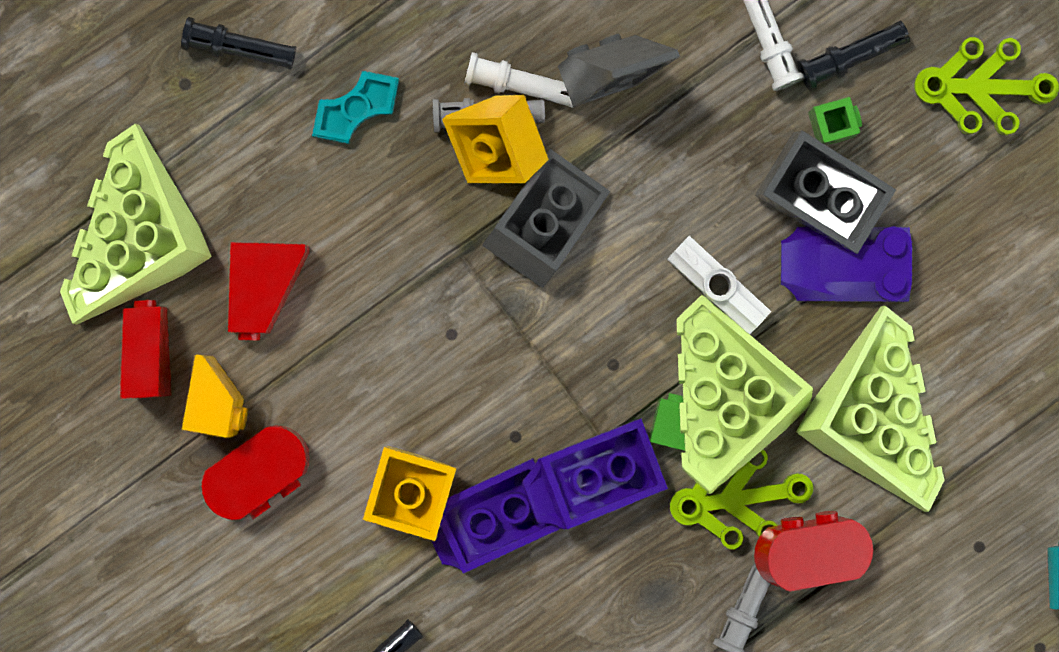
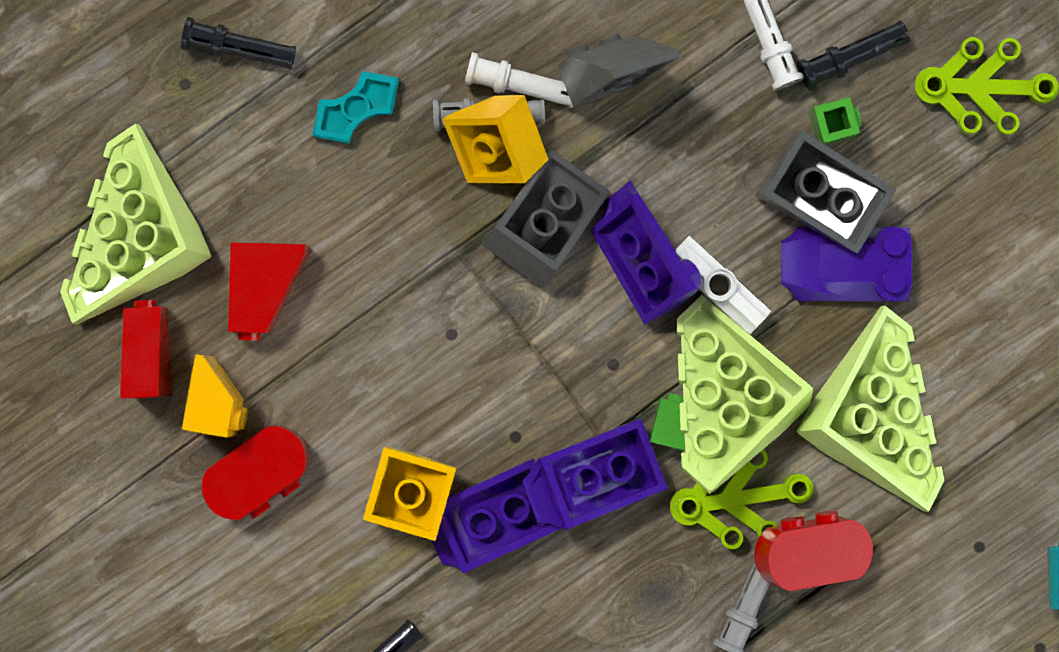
(643, 256): none -> dark purple slope

